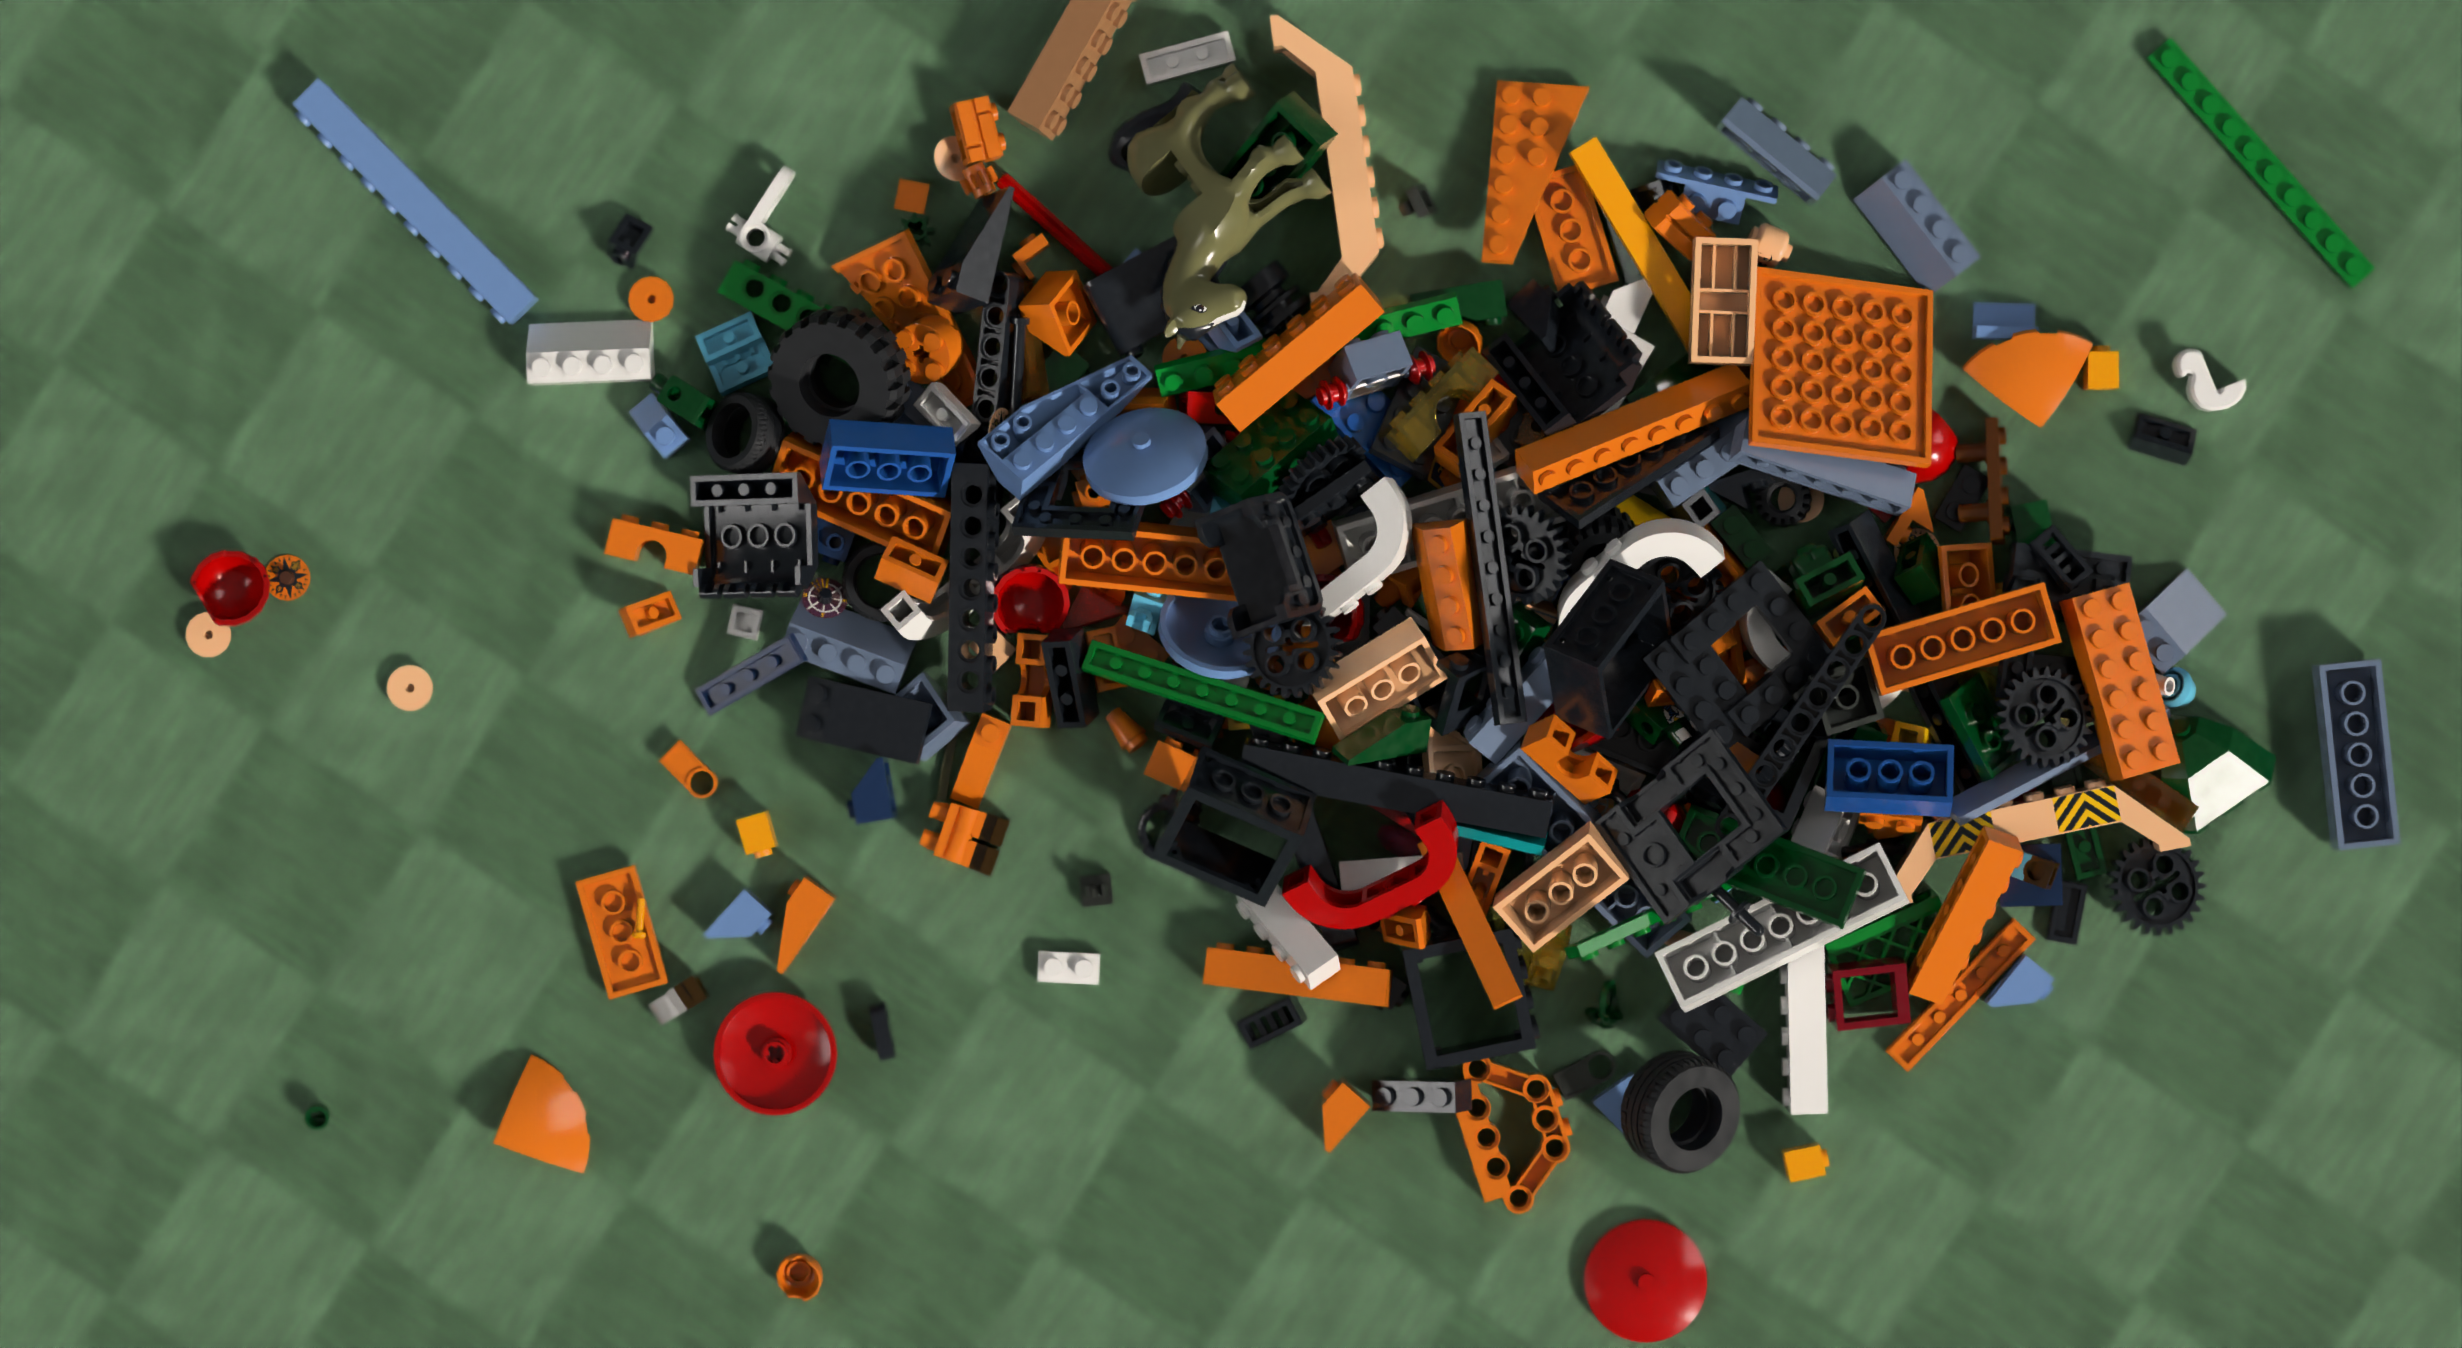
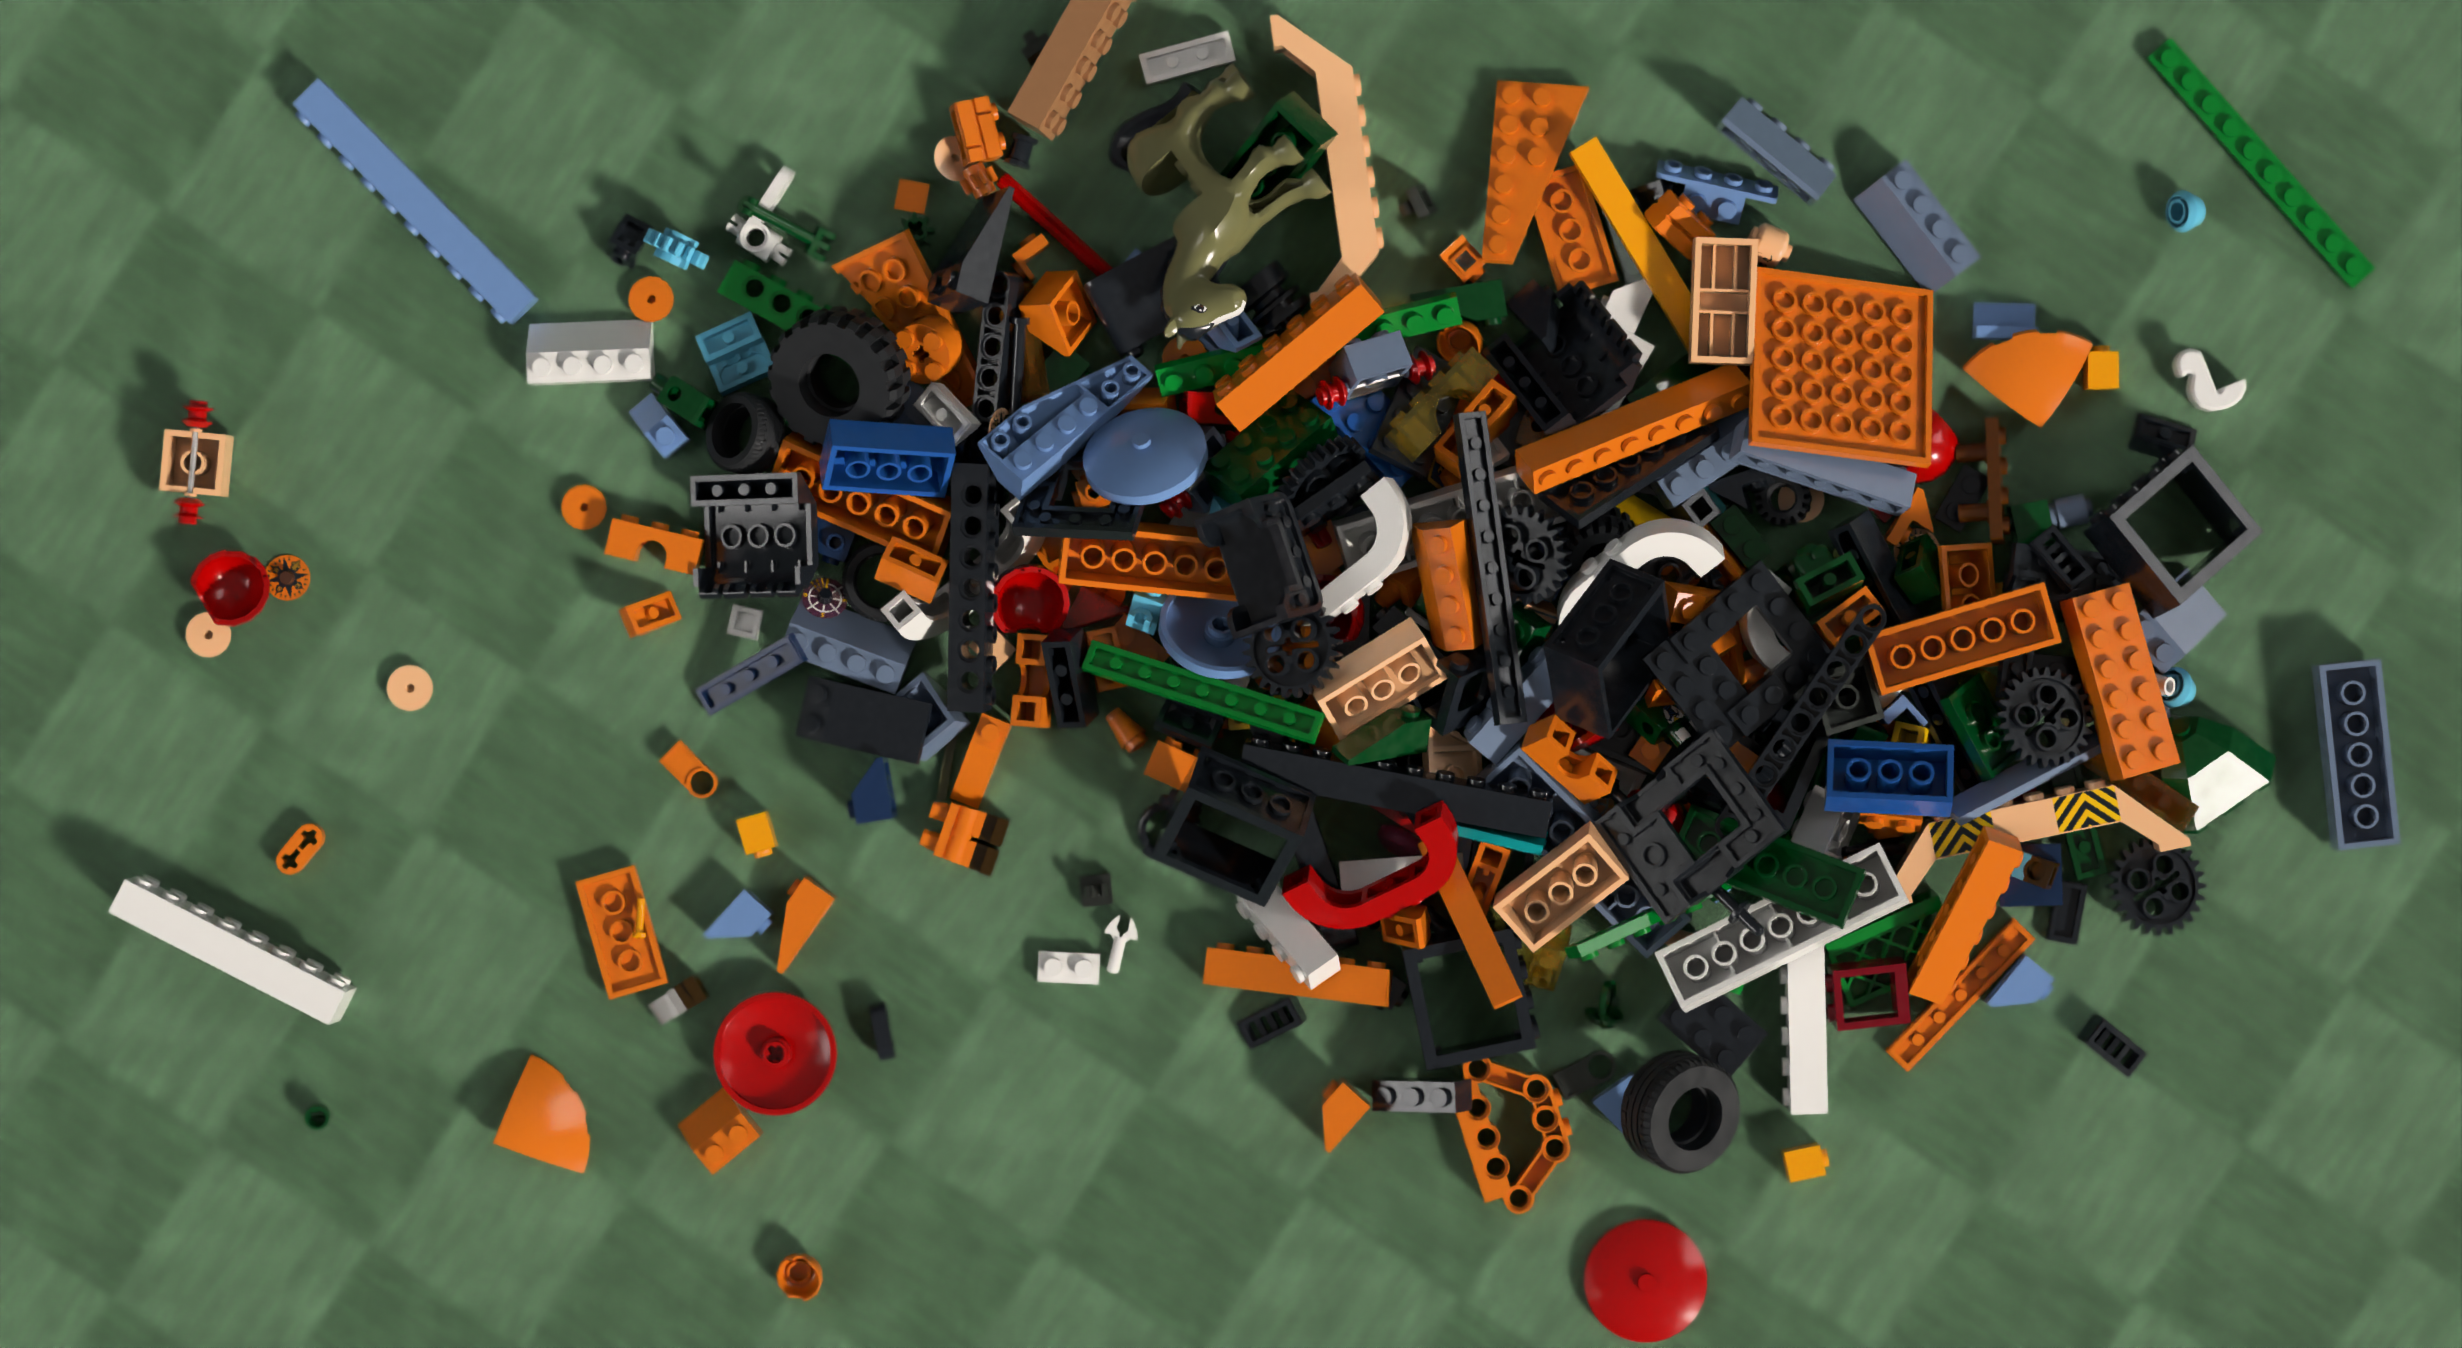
(195, 462): none -> light nougat brick
(233, 949): none -> white brick
(306, 853): none -> orange beam
(583, 507): none -> orange piece
(676, 248): none -> medium azure gear
(719, 1130): none -> orange slope
(750, 206): none -> dark green hinge
(1021, 151): none -> black bush
(1034, 46): none -> pearl dark grey tile
(1119, 943): none -> white bar
(1463, 260): none -> orange window
(1649, 754): none -> orange plate
(1686, 600): none -> orange slope
(1899, 705): none -> medium blue panel
(2070, 511): none -> sand blue brick
(2096, 1033): none -> black slope
(2137, 563): none -> black window
(2185, 211): none -> medium azure cone

